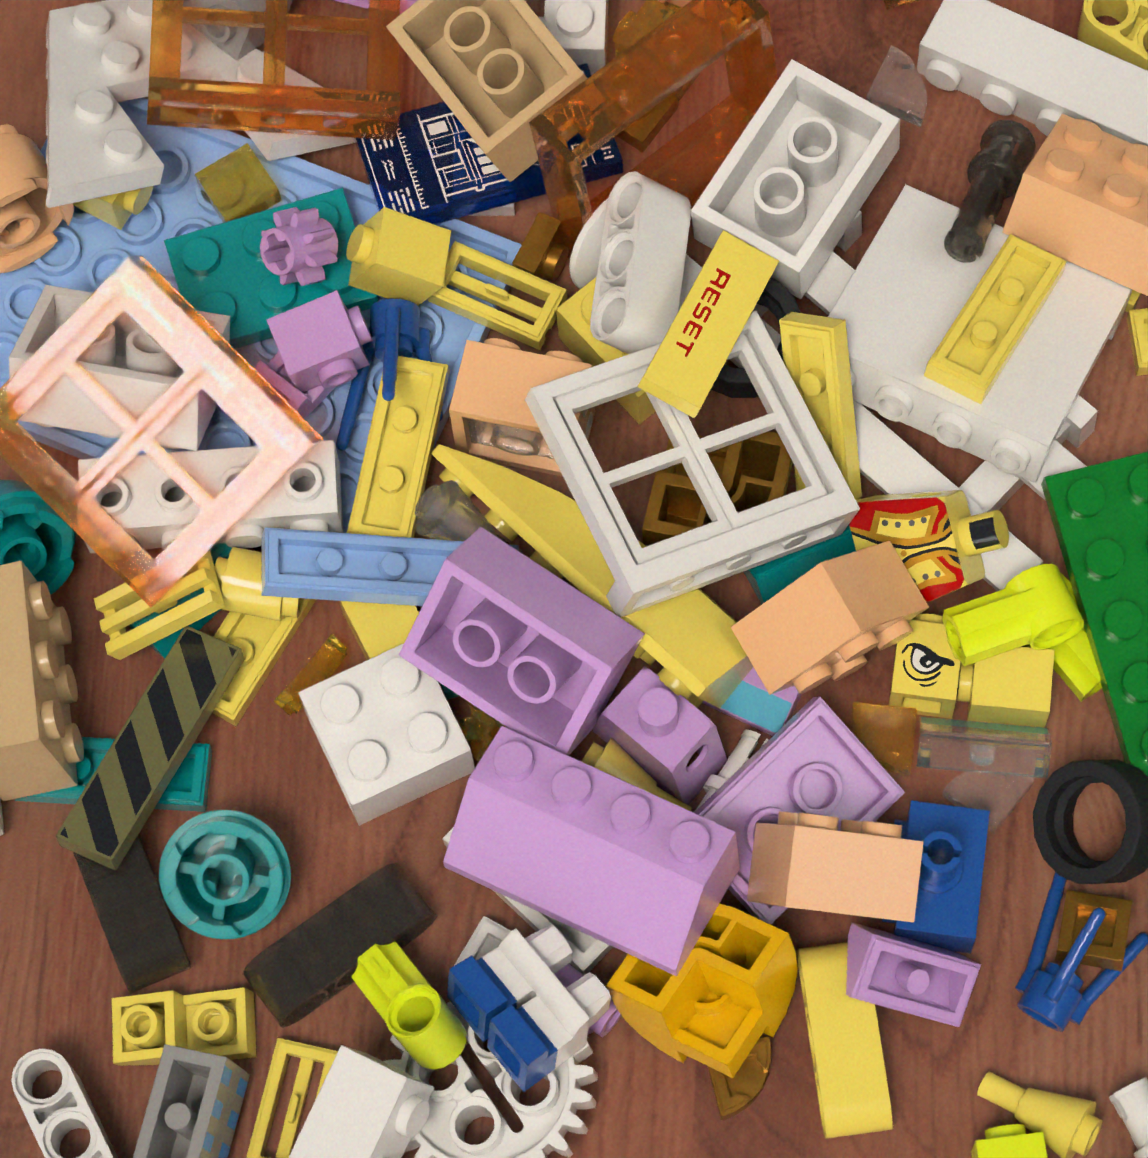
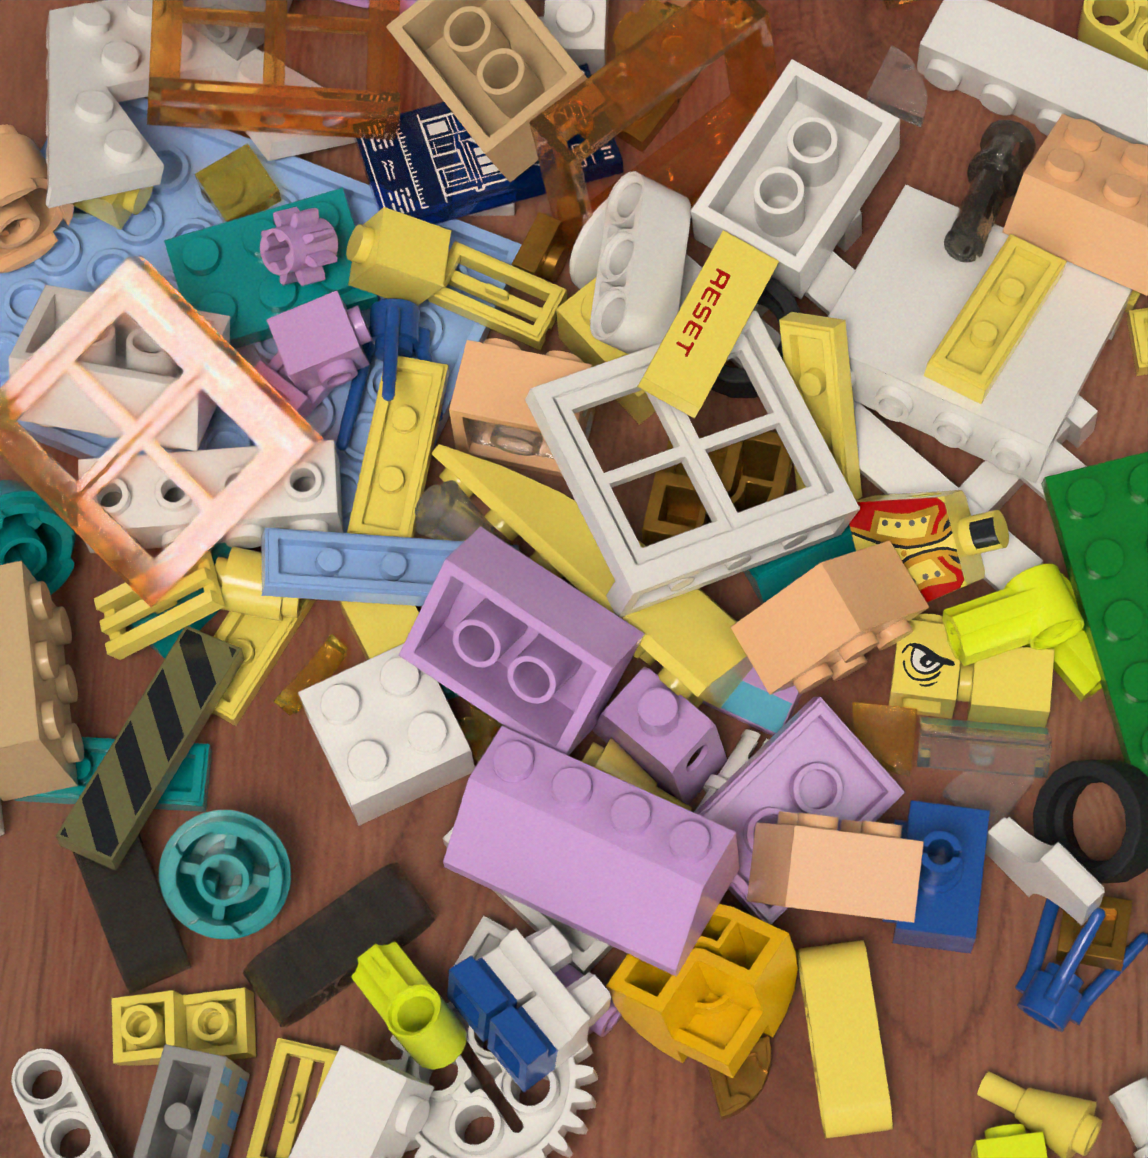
(908, 975): lavender slope -> none
(1044, 869): none -> white tile

